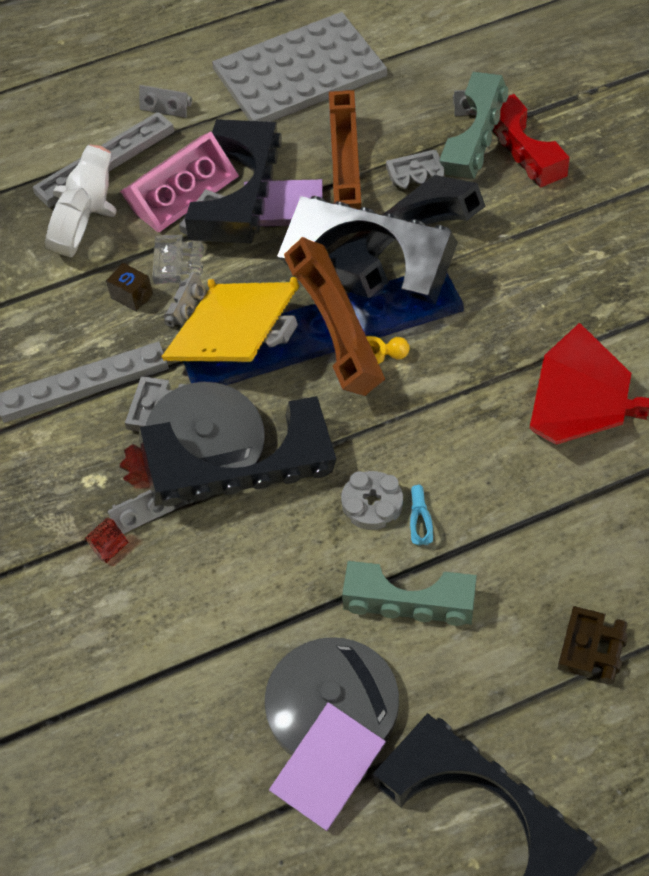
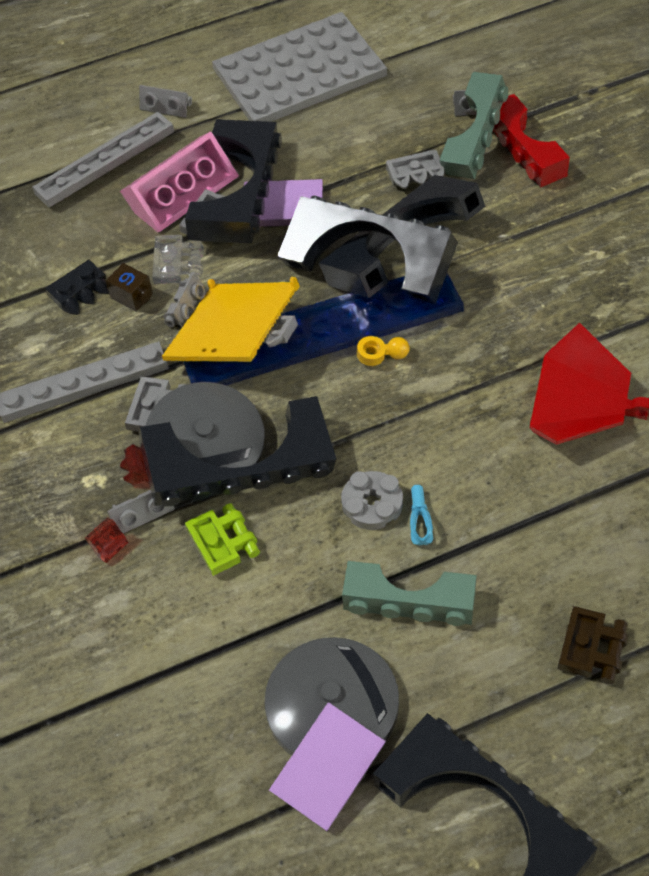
(78, 286): none -> black plate
(81, 196): white animal -> none
(213, 542): none -> lime plate
(344, 148): dark orange arch -> none
(355, 361): dark orange arch -> none

